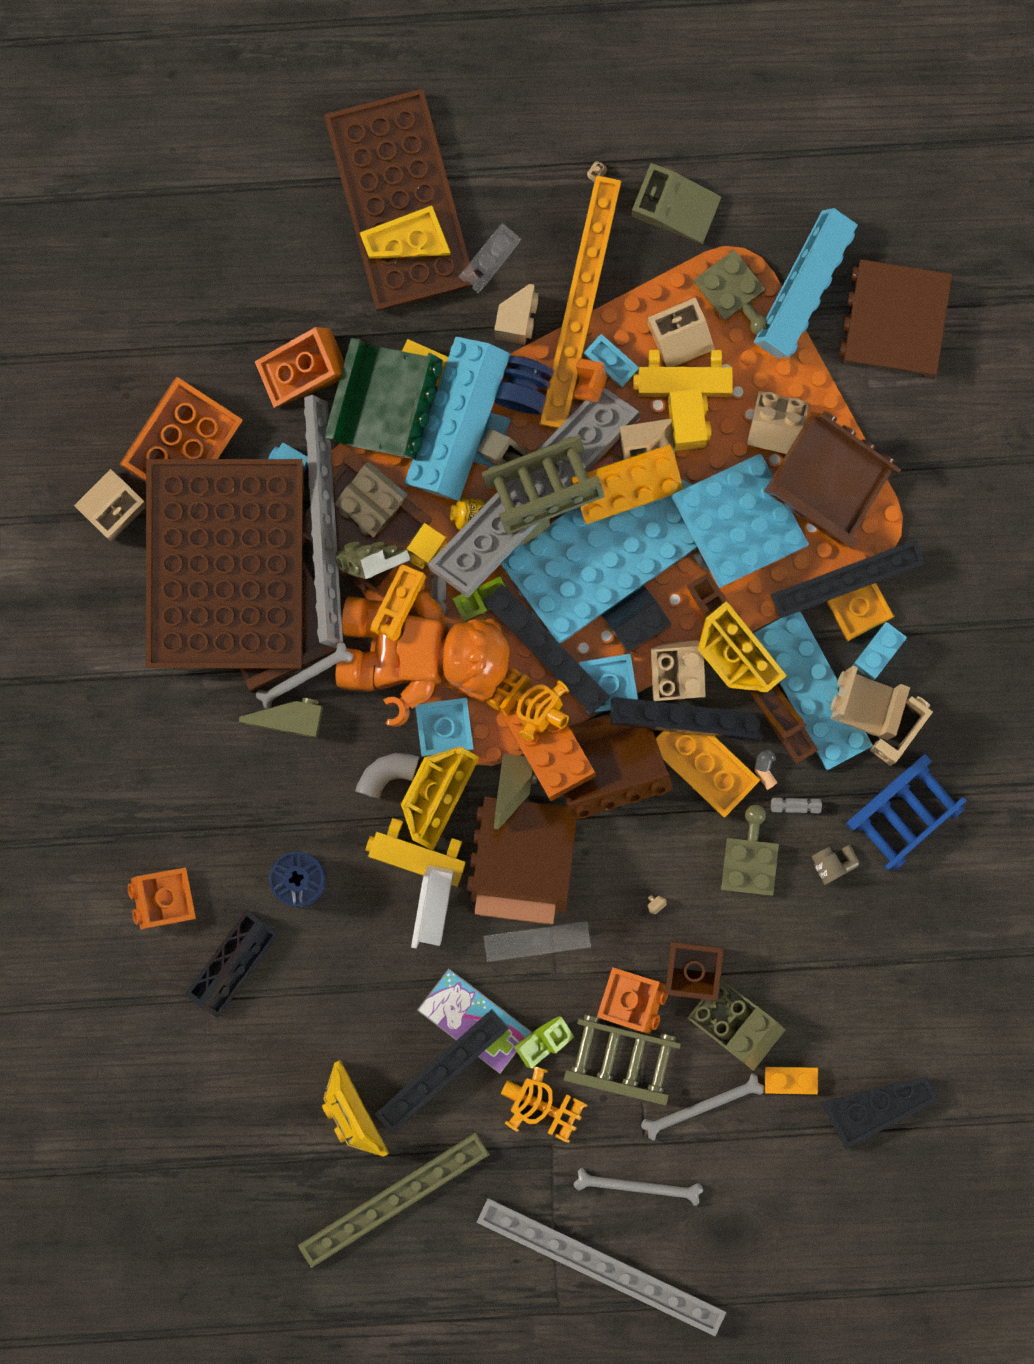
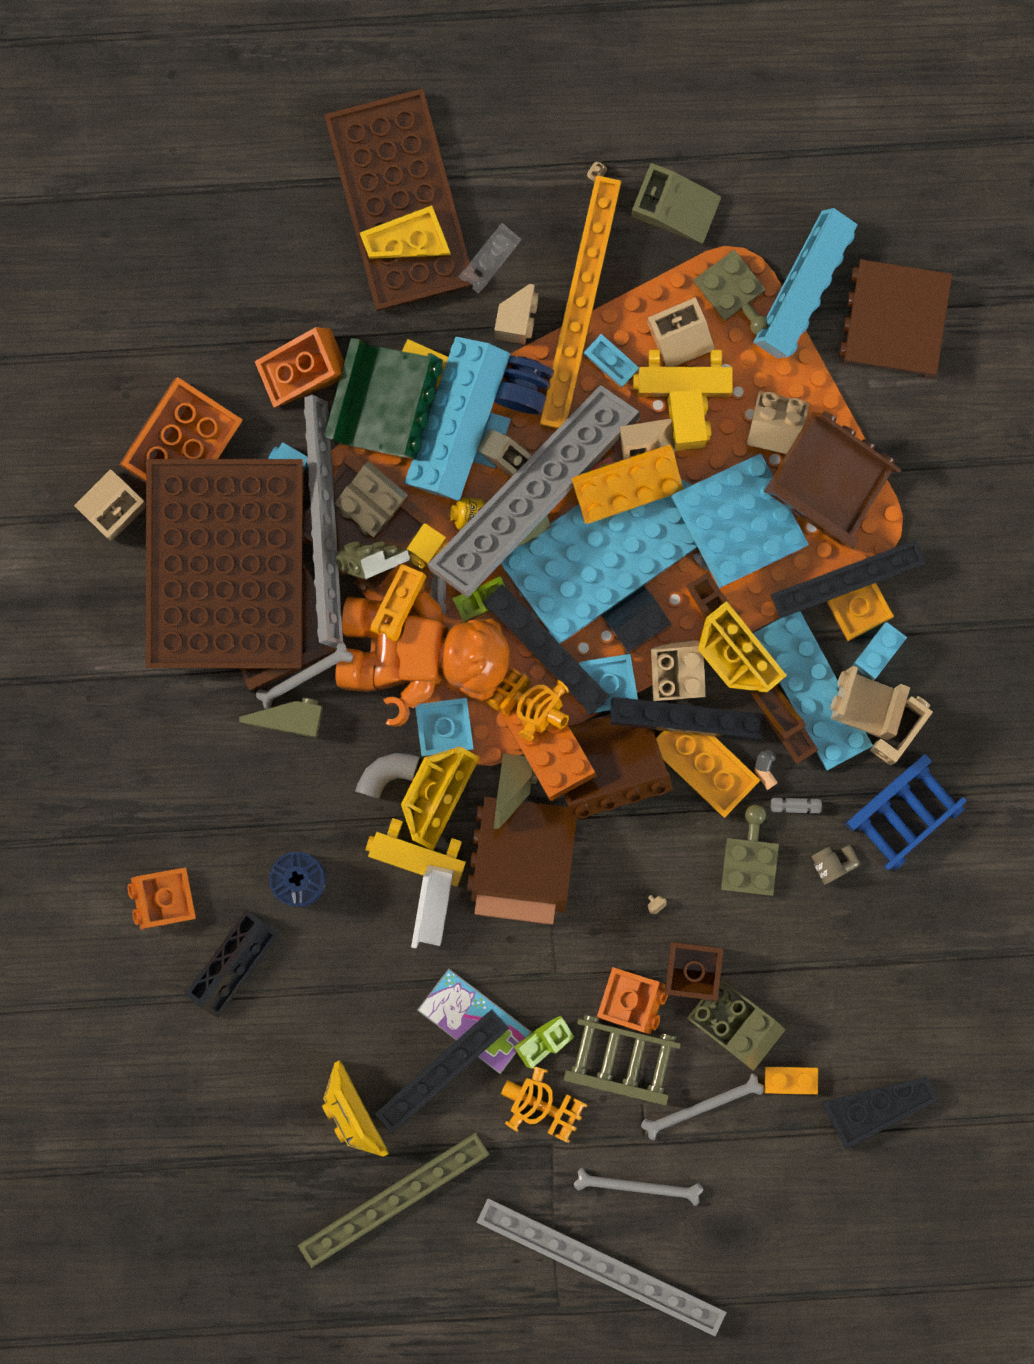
(537, 941): clear slope -> none
(551, 505): olive fence -> none
(591, 381): orange panel -> none

